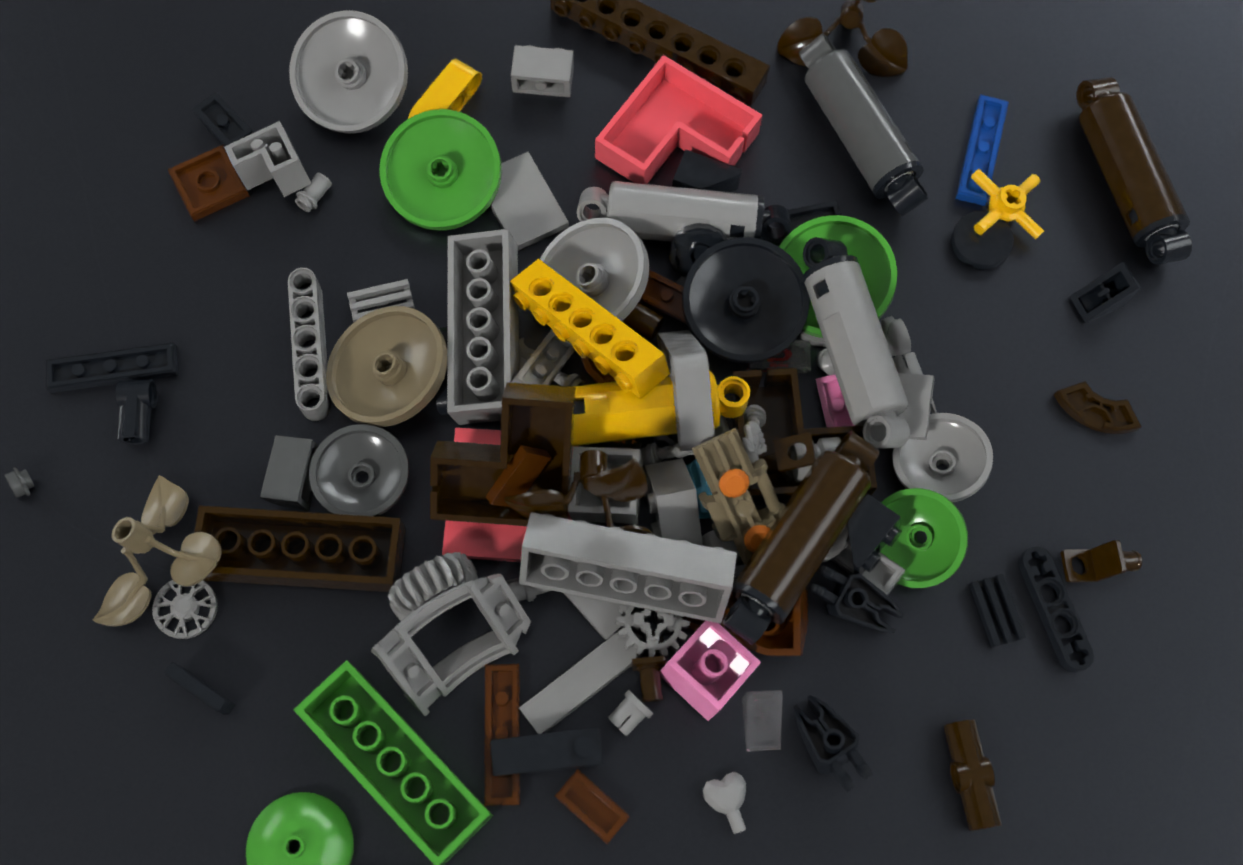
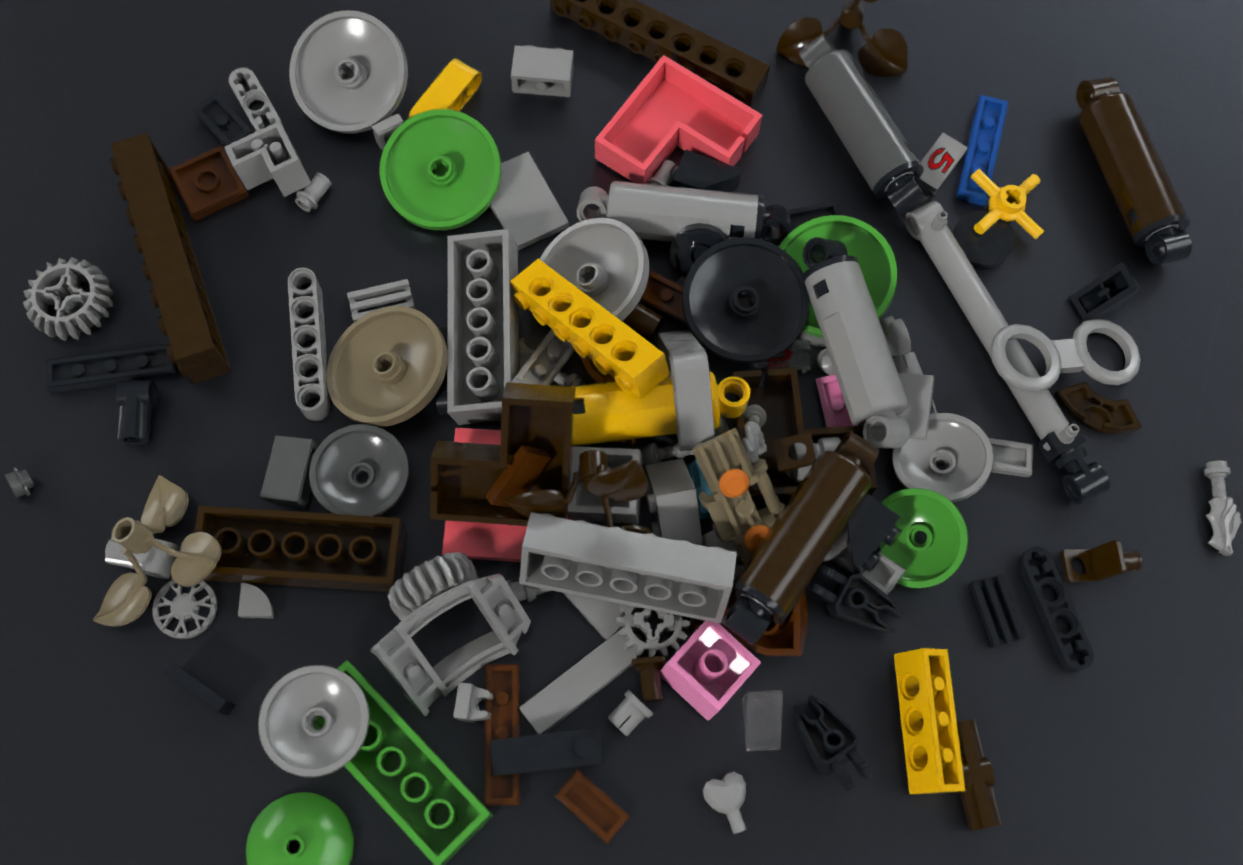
(75, 308): none -> light grey gear
(154, 562): none -> light grey piece
(168, 259): none -> dark brown brick
(254, 603): none -> light grey tile
(256, 93): none -> light grey beam
(290, 714): none -> light grey dish
(385, 128): none -> light grey tile
(468, 702): none -> light grey tile
(664, 175): none -> light grey pin
(928, 721): none -> yellow brick
(940, 162): none -> light grey tile
(1012, 457): none -> light grey tile
(1057, 436): none -> light grey piece
(1065, 355): none -> light grey bar
(1223, 512): none -> light grey piece

